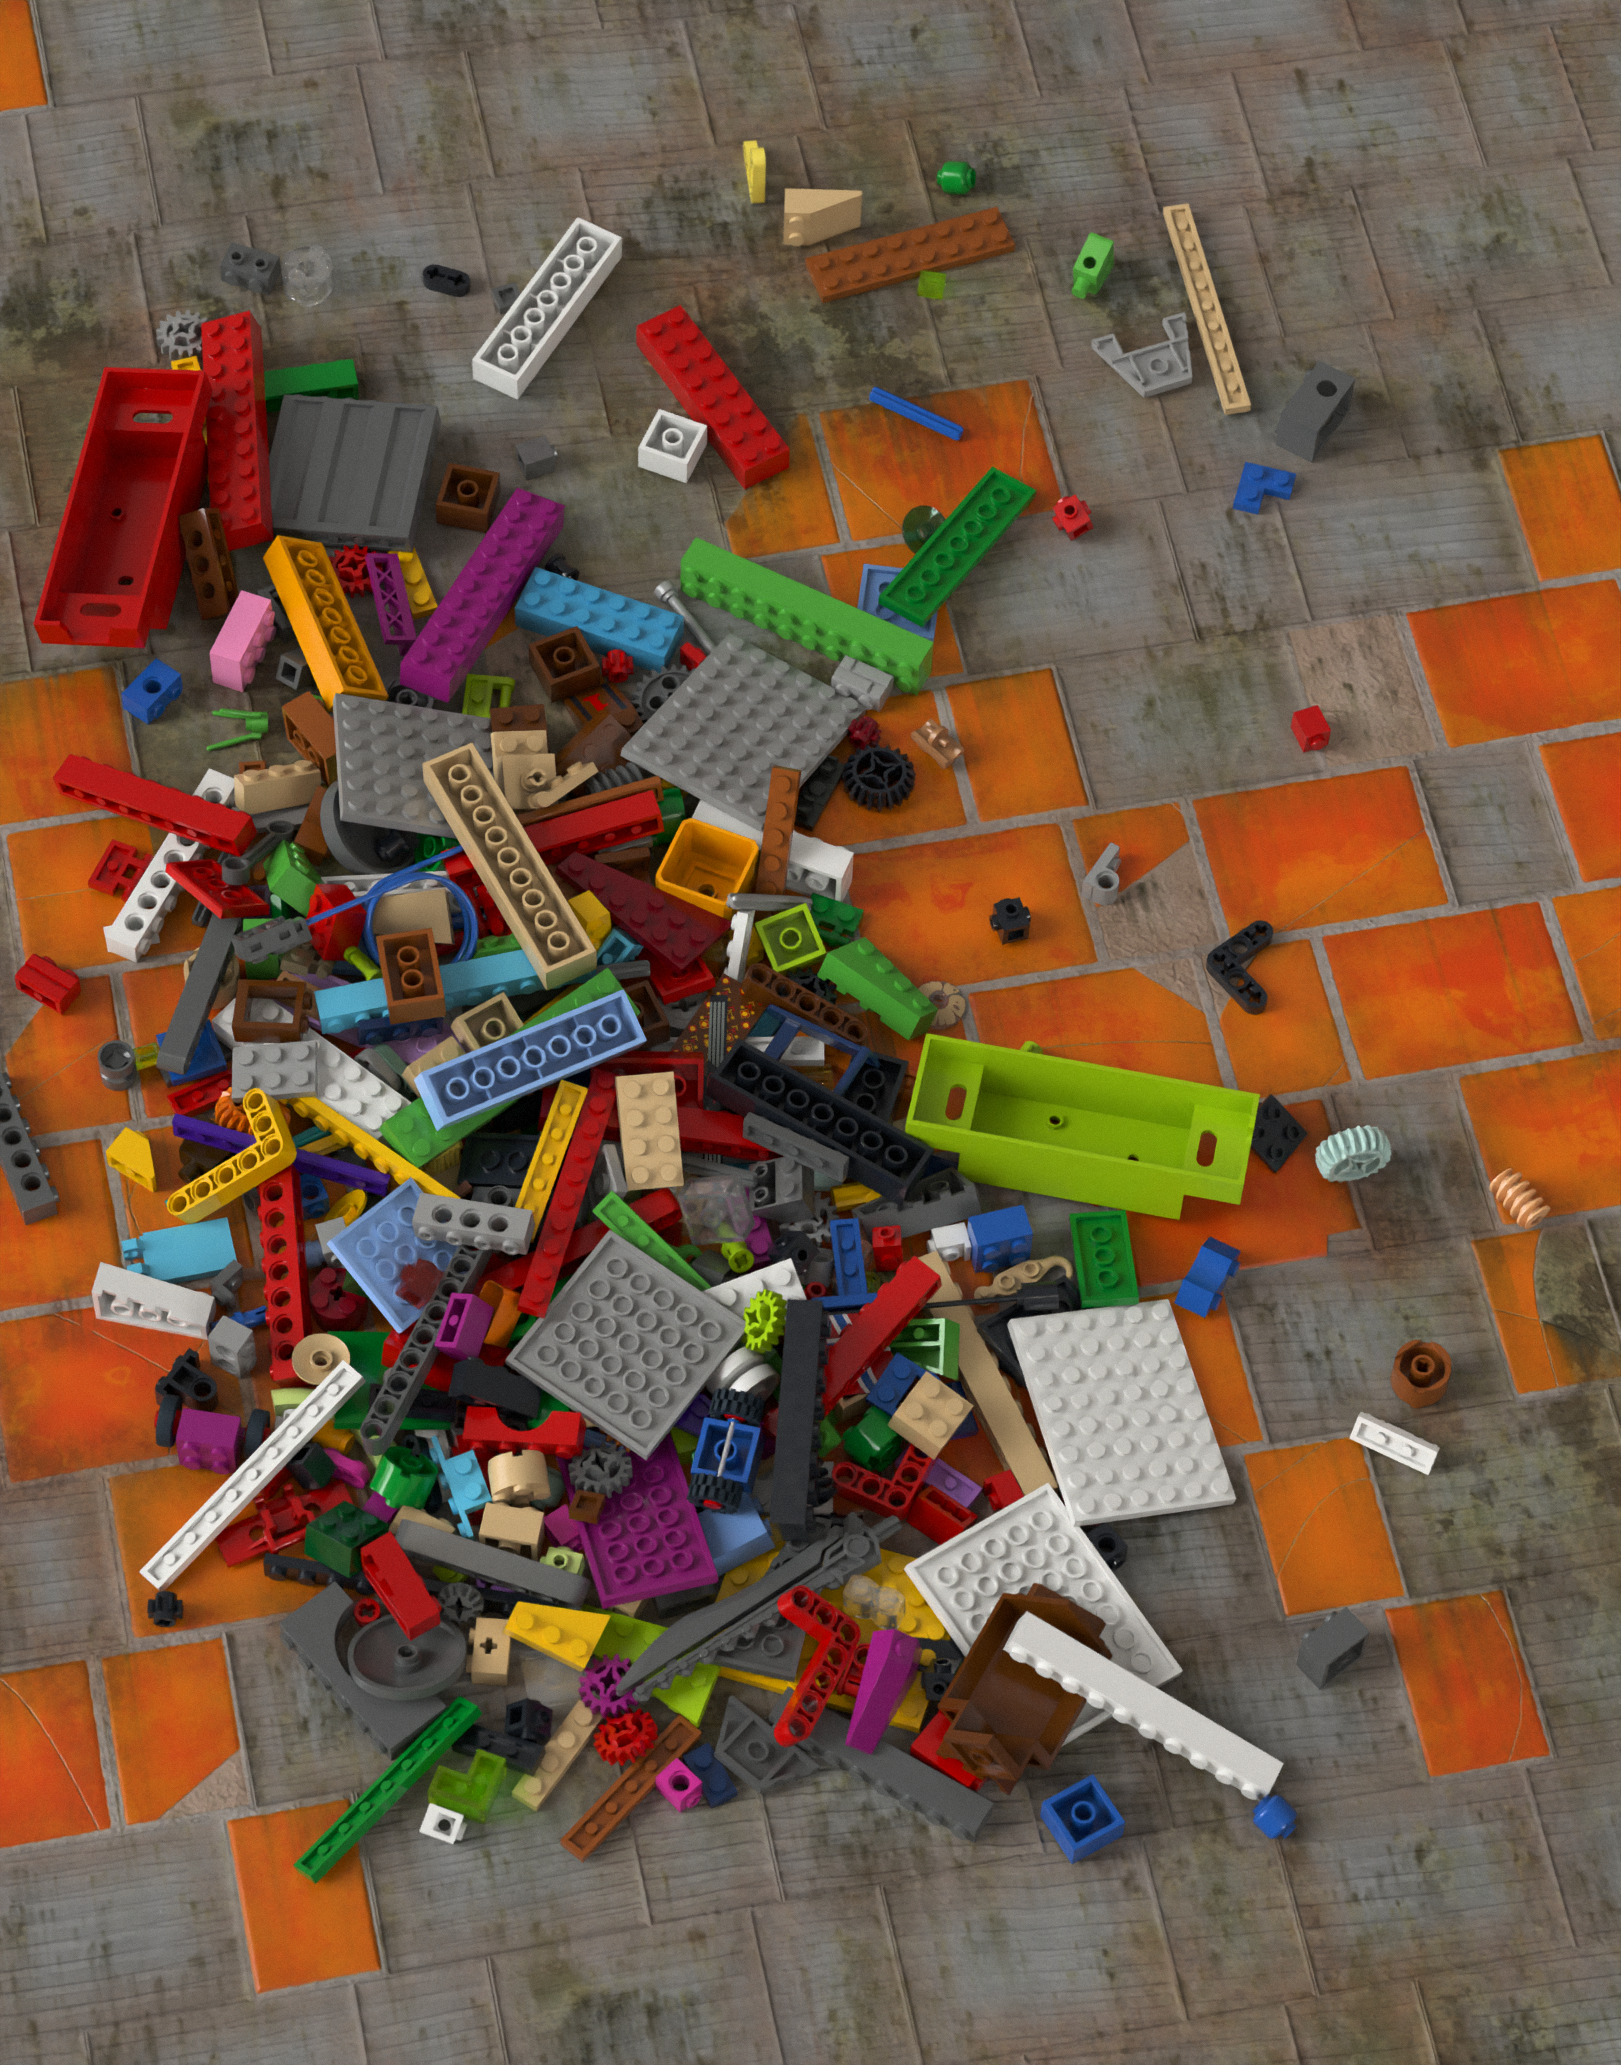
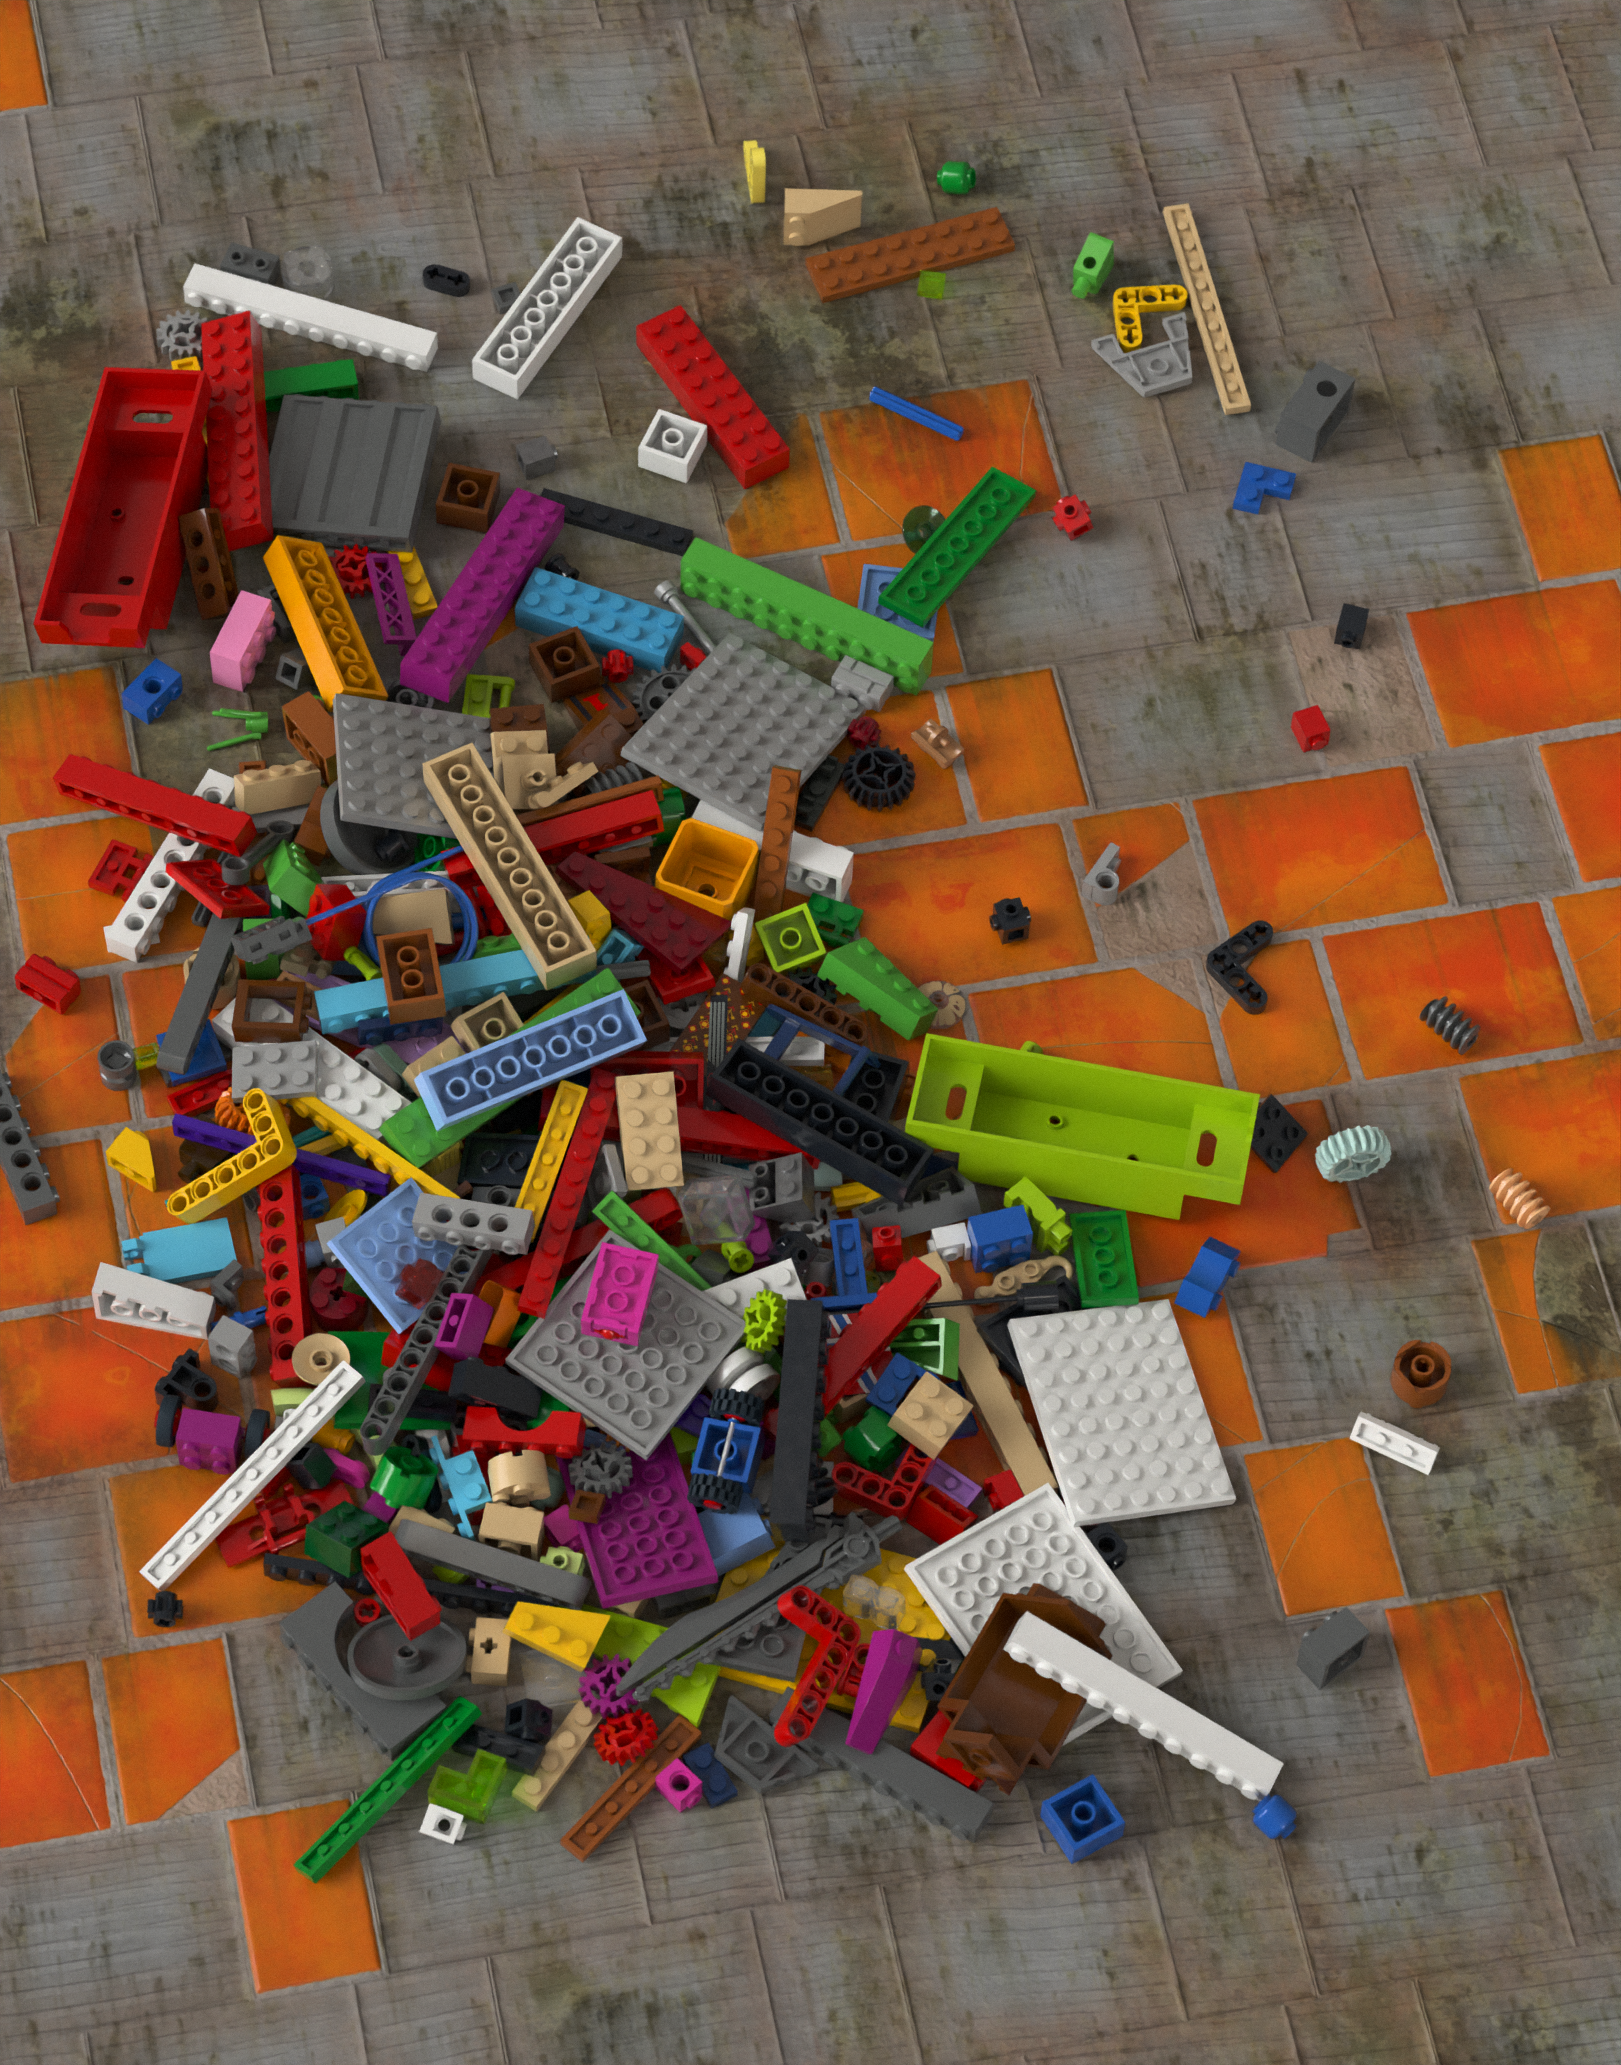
(311, 317): none -> white brick
(470, 1598): dark grey gear -> none
(619, 1294): none -> dark pink piece
(622, 524): none -> black plate
(766, 902): light grey axle -> none
(795, 1147): dark grey plate -> none
(1046, 1223): none -> lime hips
(1132, 309): none -> yellow beam
(1351, 626): none -> black brick
(1450, 1024): none -> dark grey piece

